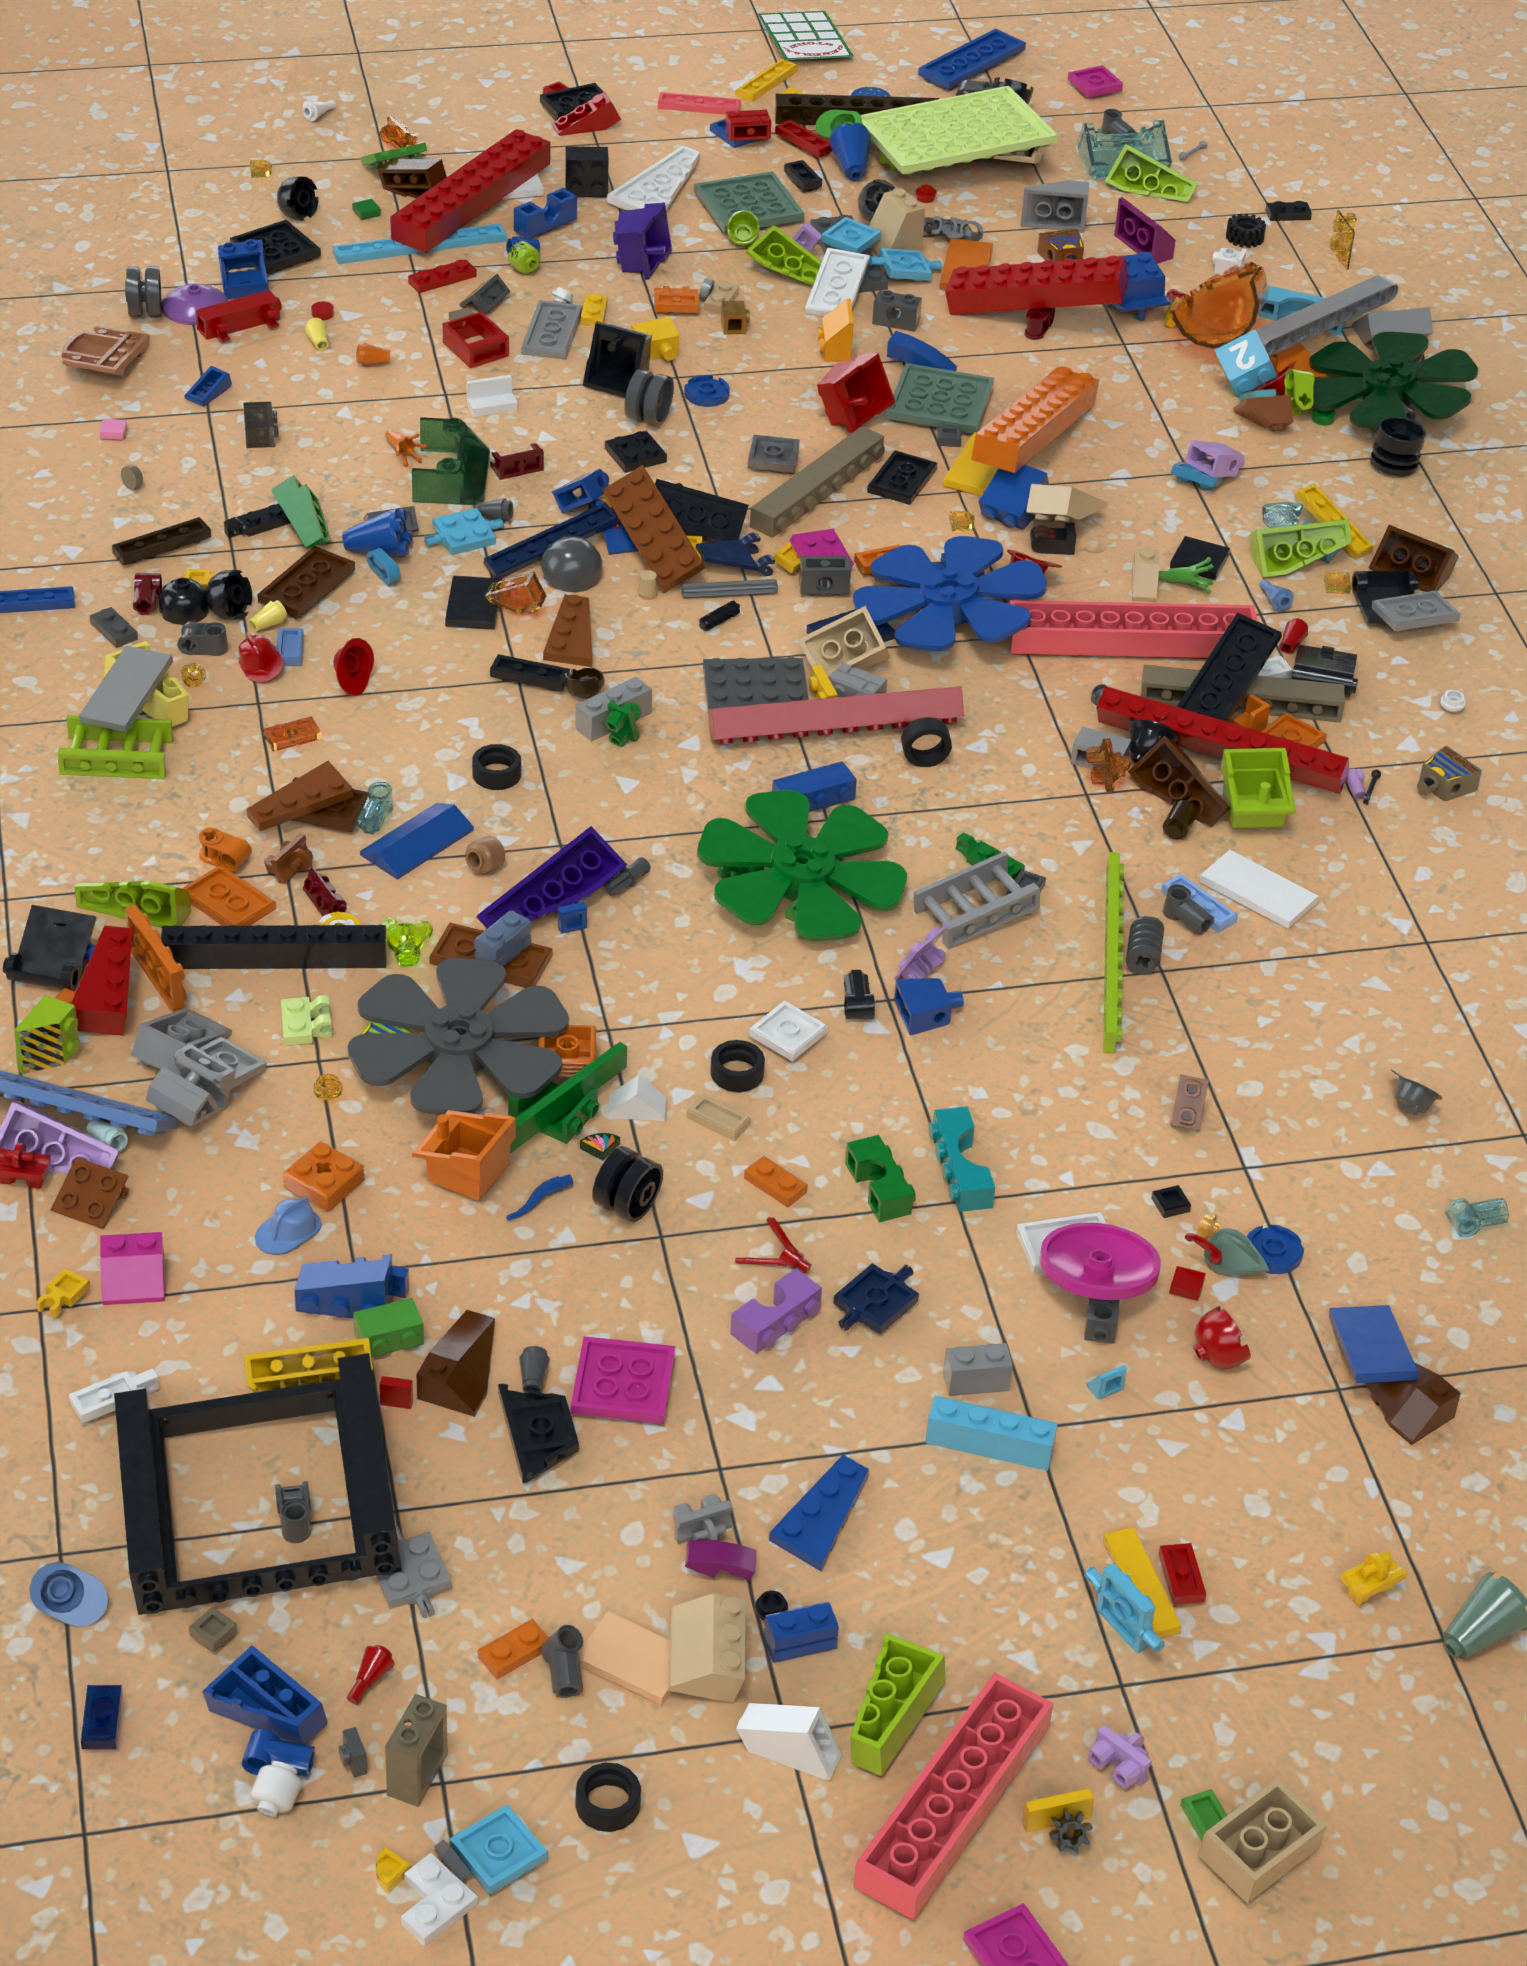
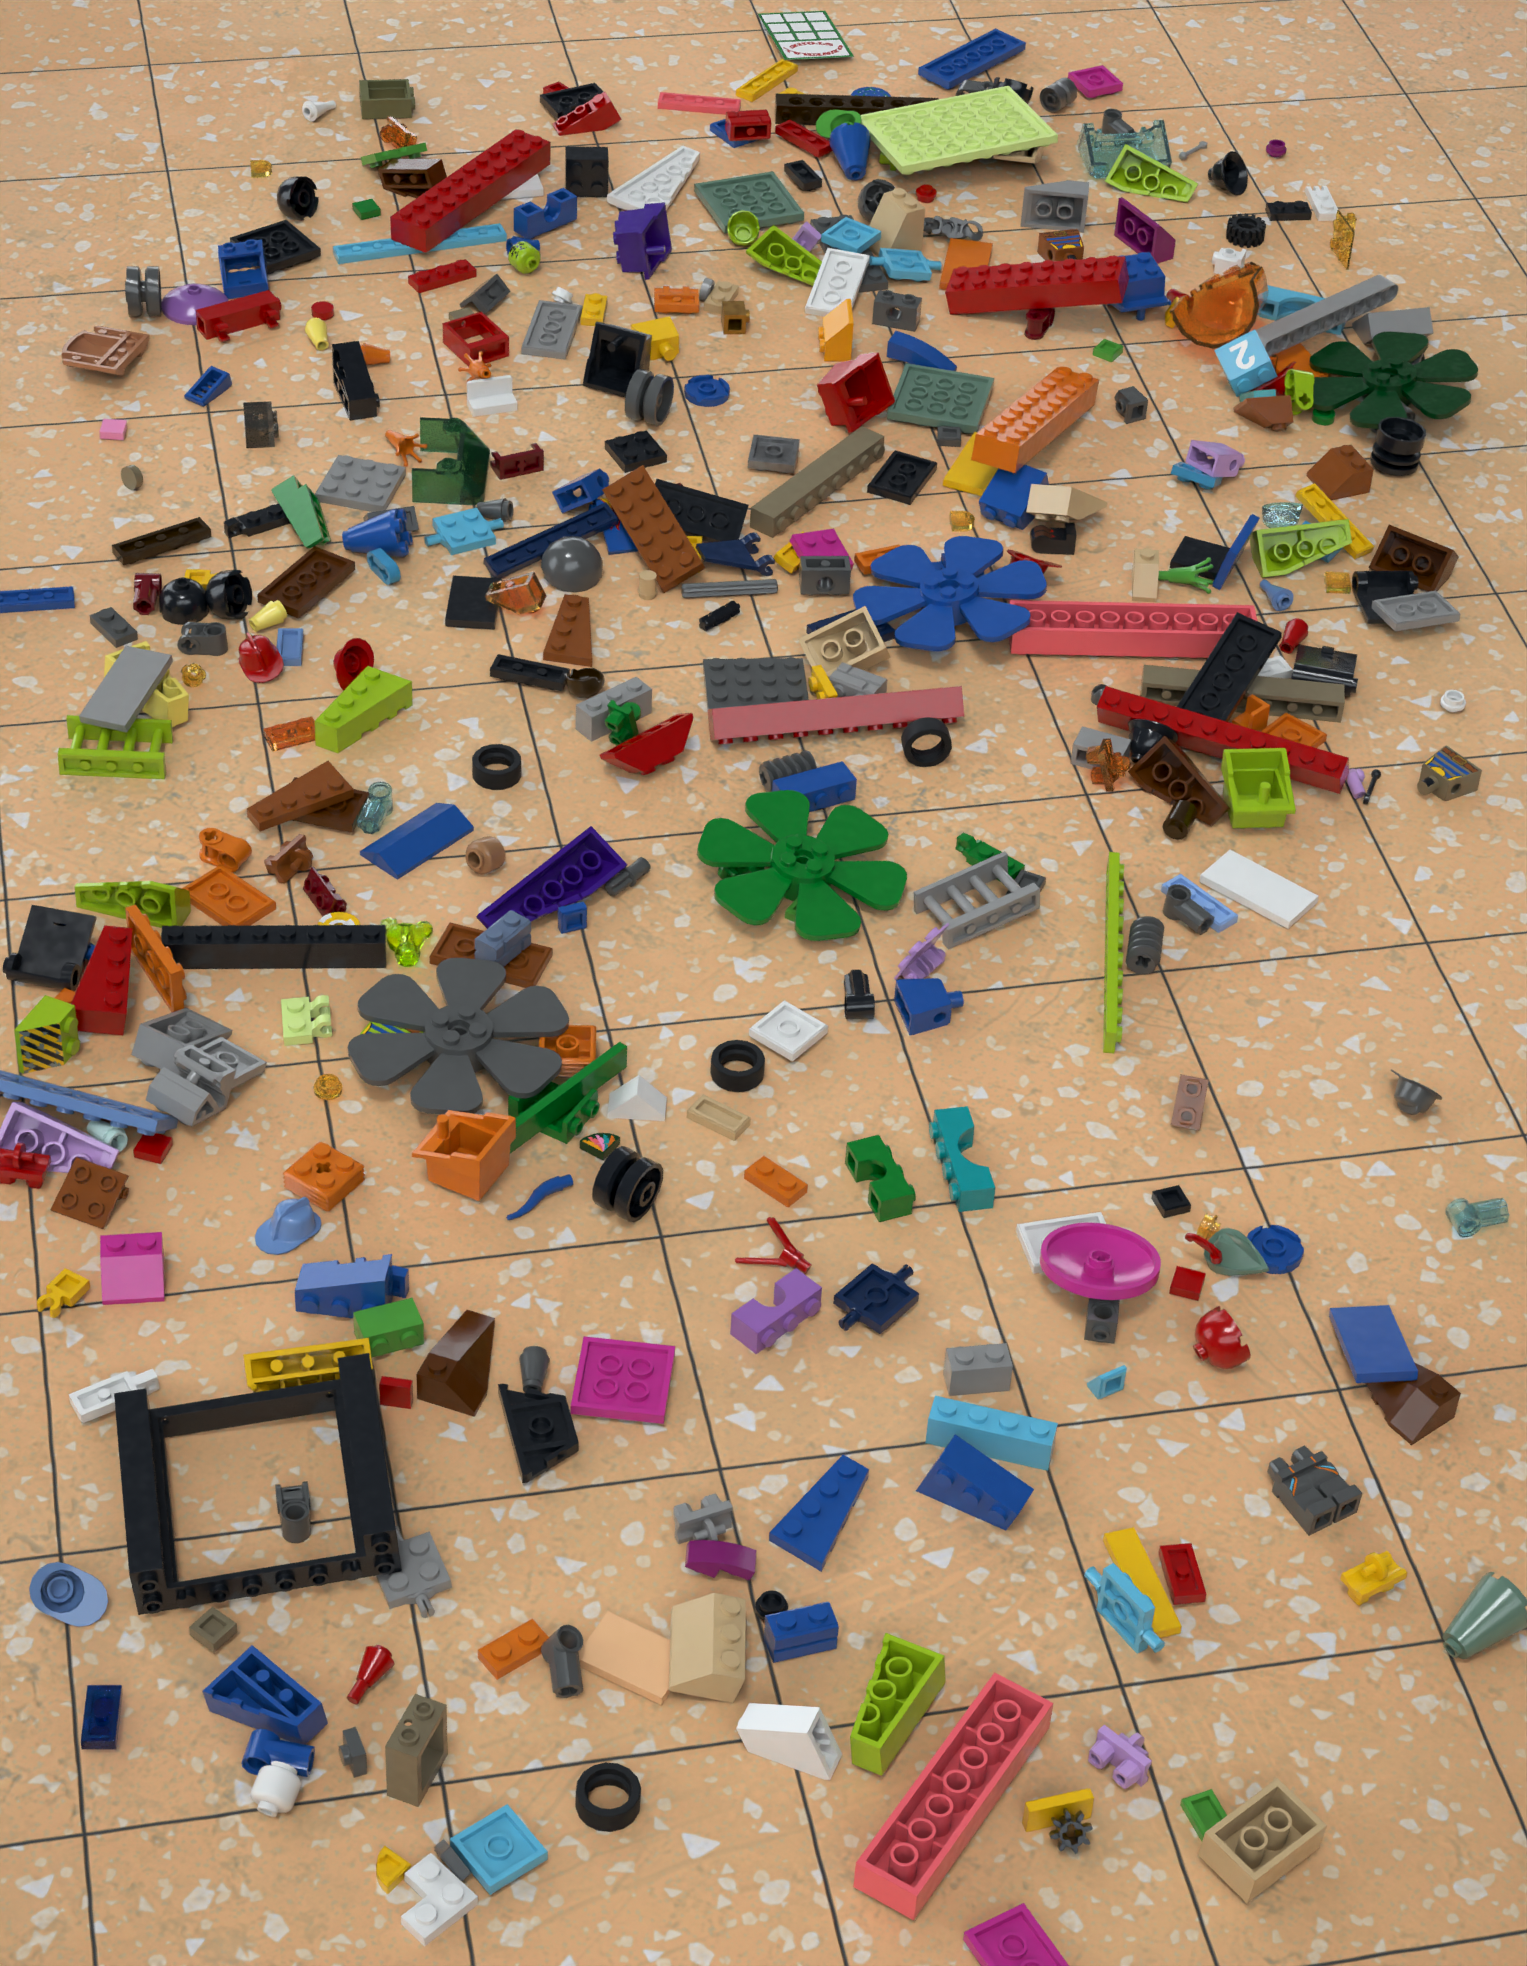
(153, 1148): none -> red tile
(353, 381): none -> black wedge
(360, 484): none -> light grey plate
(361, 708): none -> lime wedge
(386, 98): none -> olive window
(477, 368): none -> orange piece
(652, 746): none -> red wedge
(785, 767): none -> dark grey piece
(975, 1485): none -> blue wedge
(1058, 95): none -> flat silver wheel
(1108, 350): none -> bright green tile
(1131, 404): none -> dark grey brick
(1230, 173): none -> black hat
(1235, 551): none -> blue tile
(1276, 148): none -> magenta plate
(1313, 1490): none -> dark grey hips
(1321, 203): none -> white hinge
(1342, 473): none -> dark orange slope

